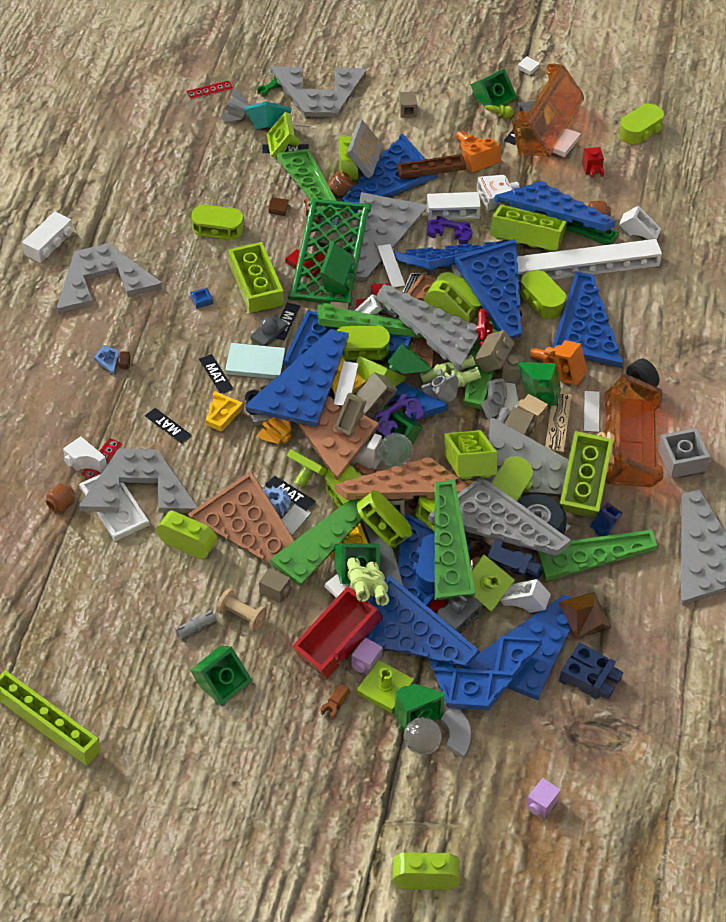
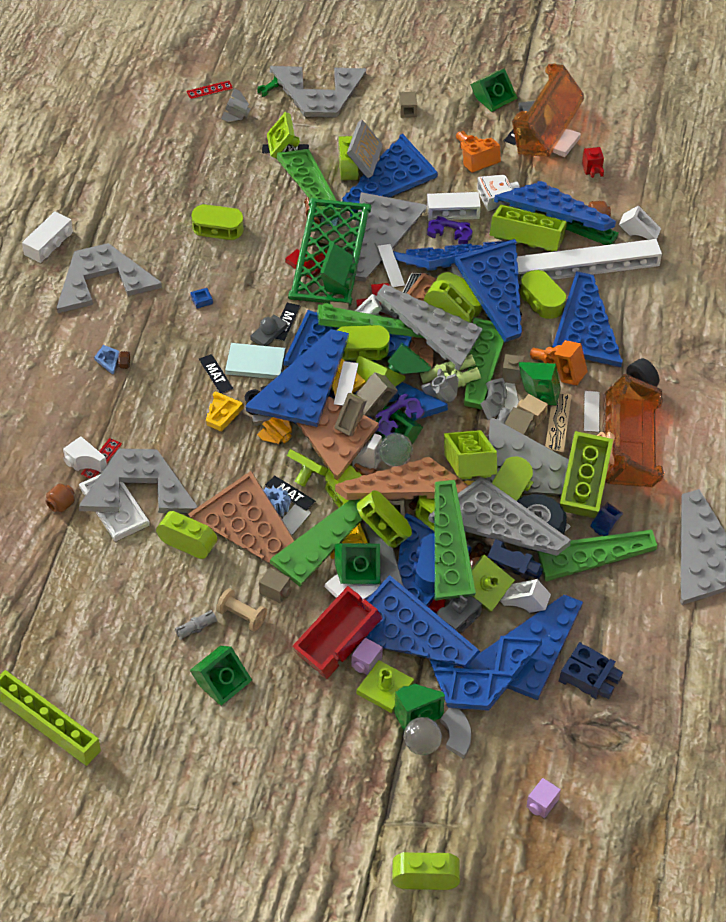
(168, 425): black sticker -> none
(256, 277): lime brick -> none
(266, 113): teal slope -> none
(278, 206): reddish brown tile -> none
(336, 700): dark orange bar -> none
(340, 184): dark orange head -> none
(367, 581): yellowish green pin -> none
(431, 166): reddish brown tile -> none
(484, 326): red piece -> none
(494, 351): dark tan brick -> none
(506, 112): lime bar -> none
(528, 65): white tile -> none
(585, 615): reddish brown slope -> none
(641, 123): lime brick -> none
(683, 453): light grey brick -> none

